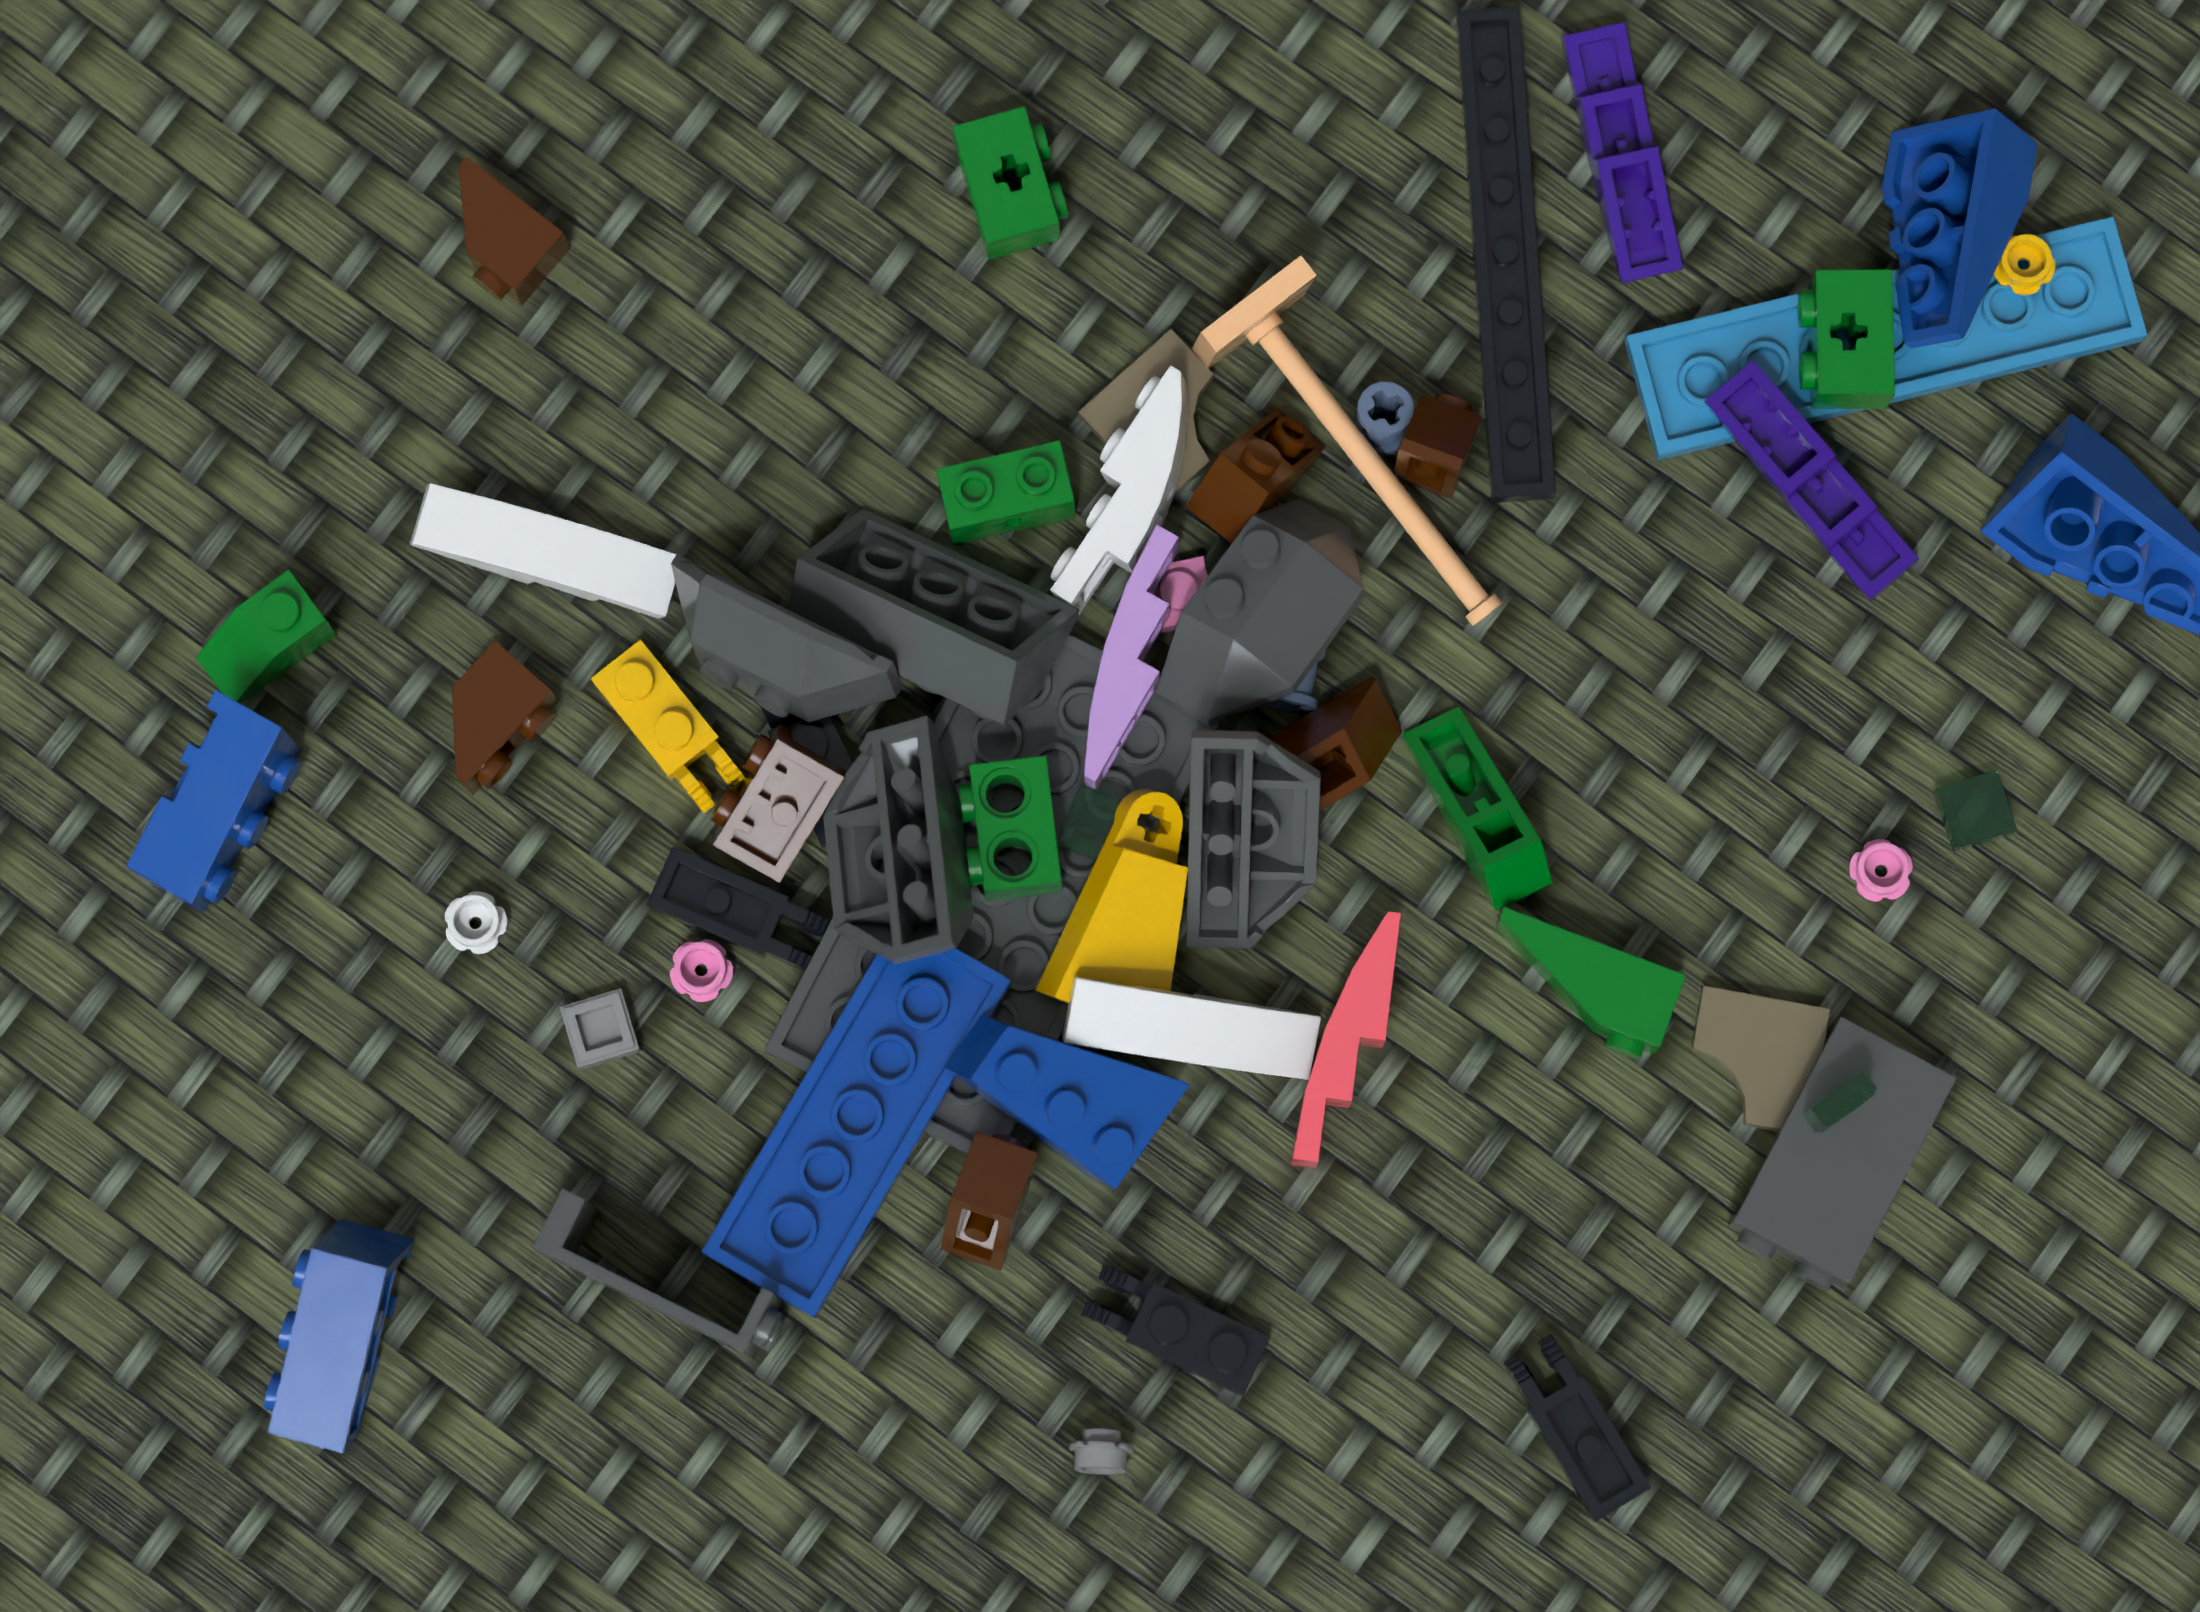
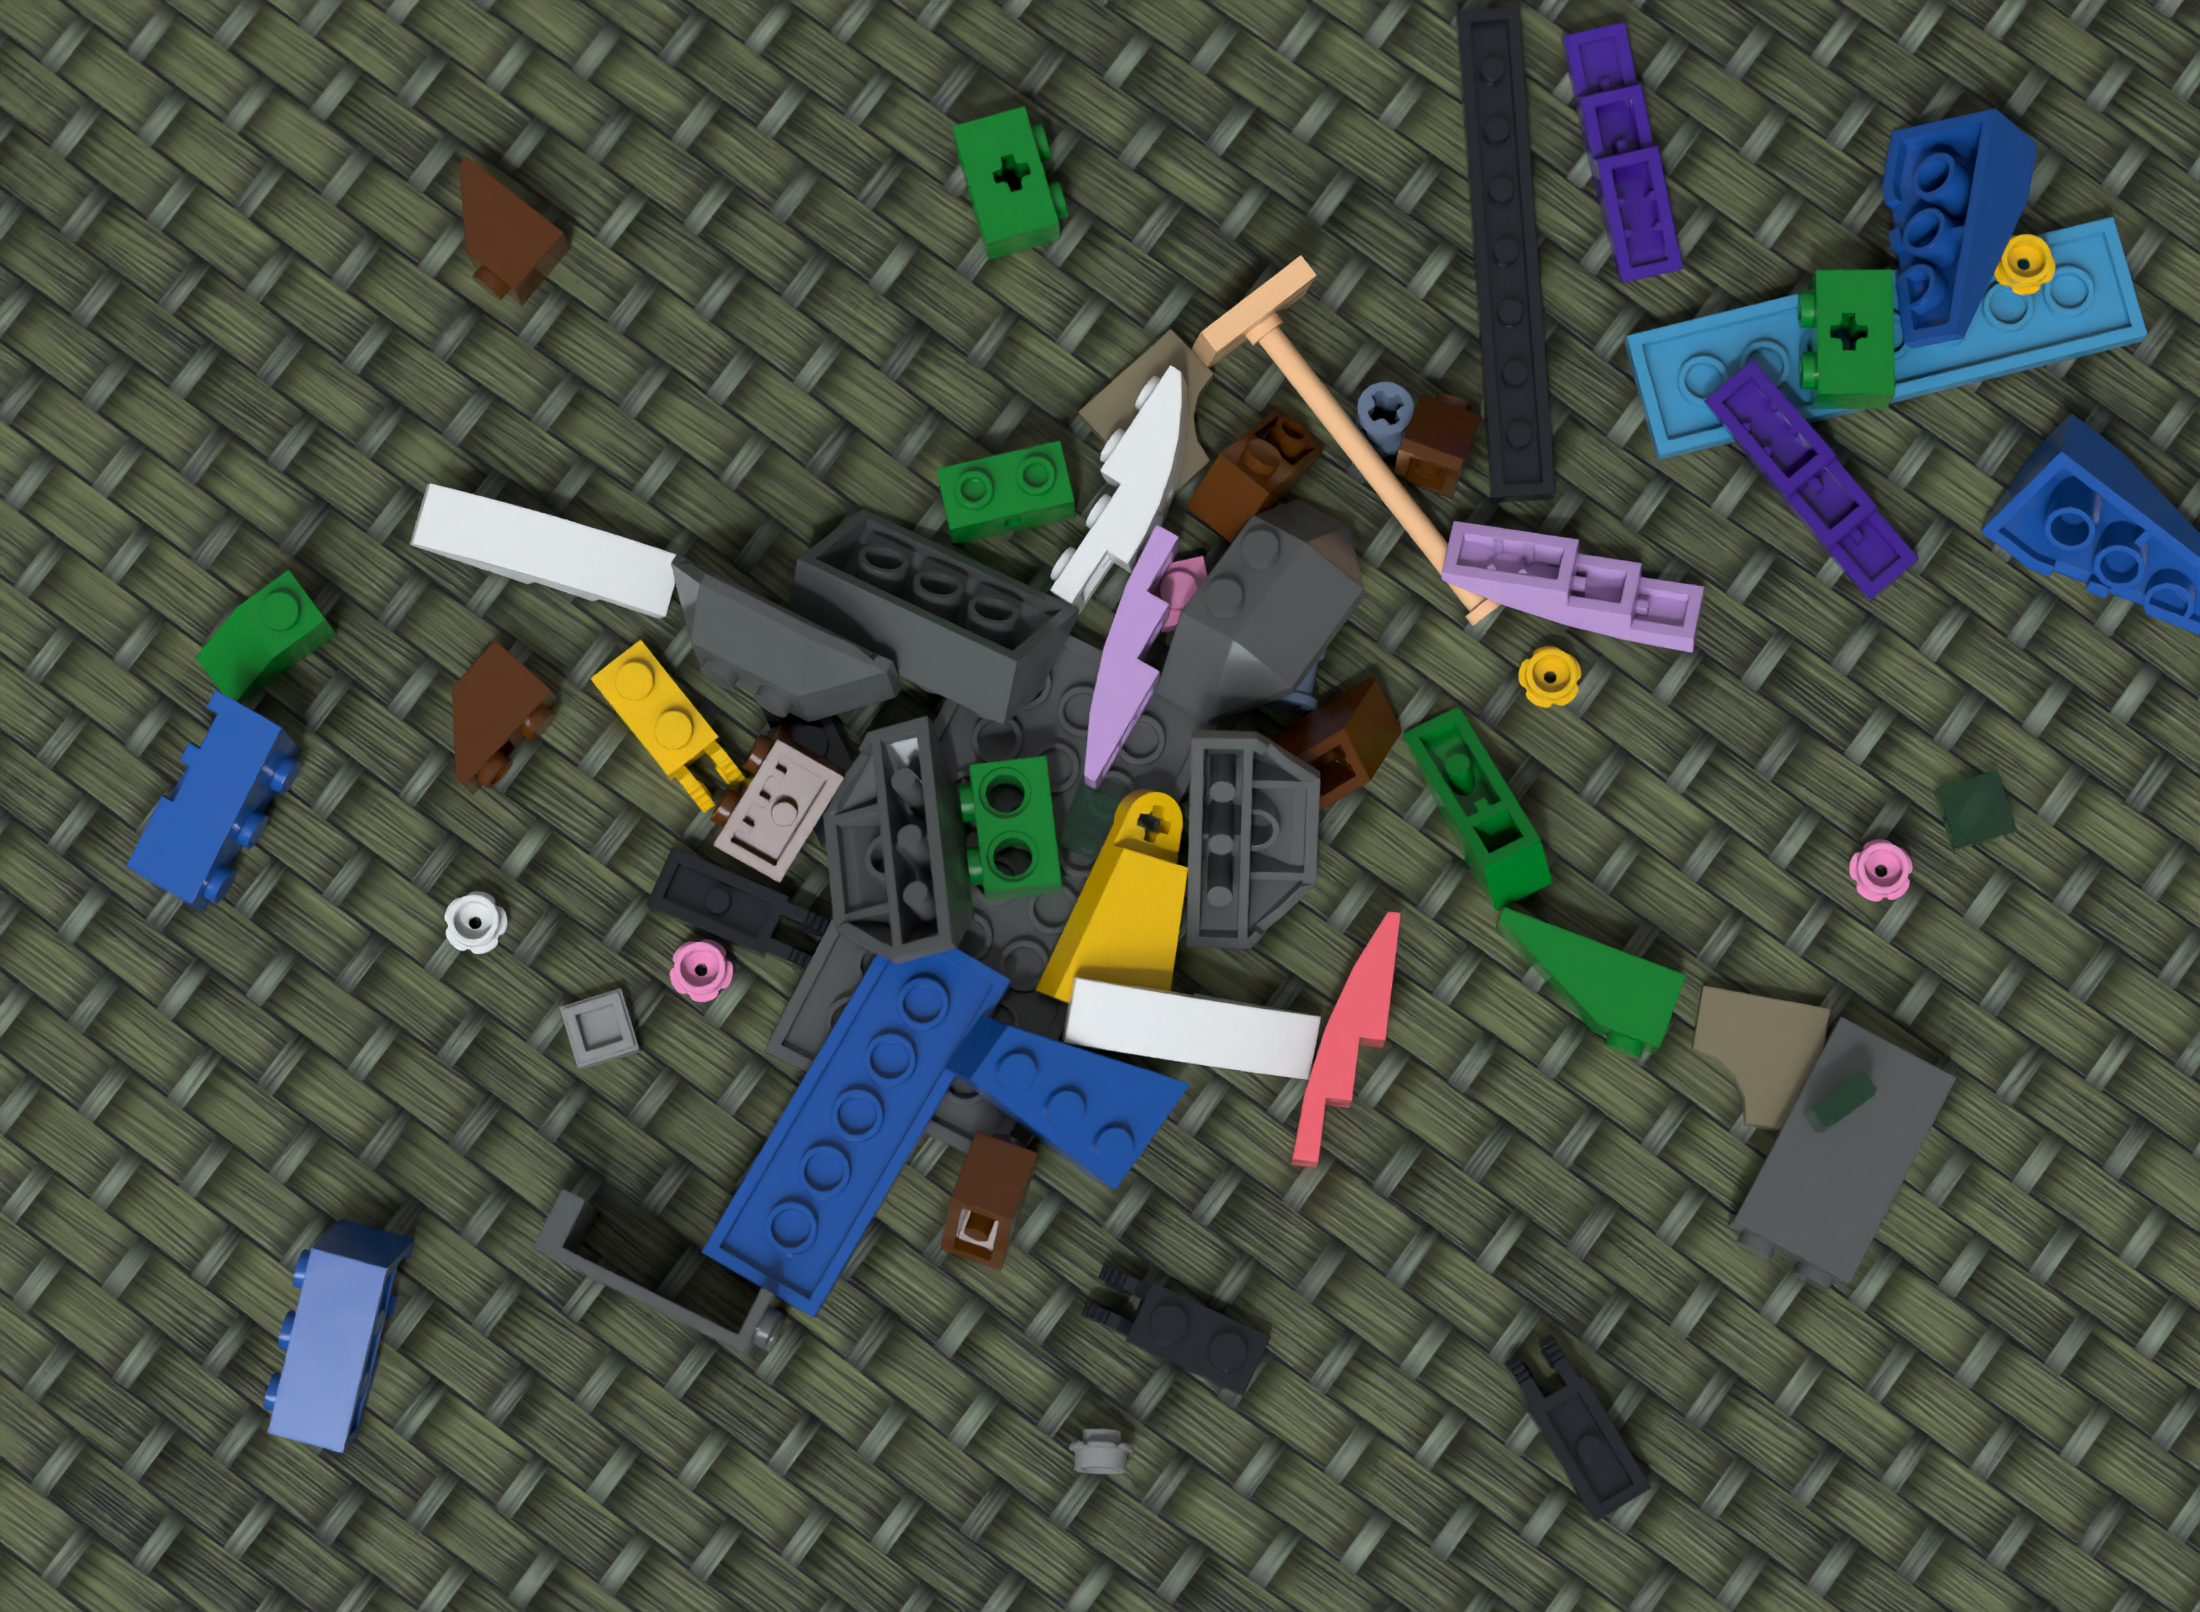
(1550, 660): none -> yellow plate
(1571, 588): none -> lavender slope

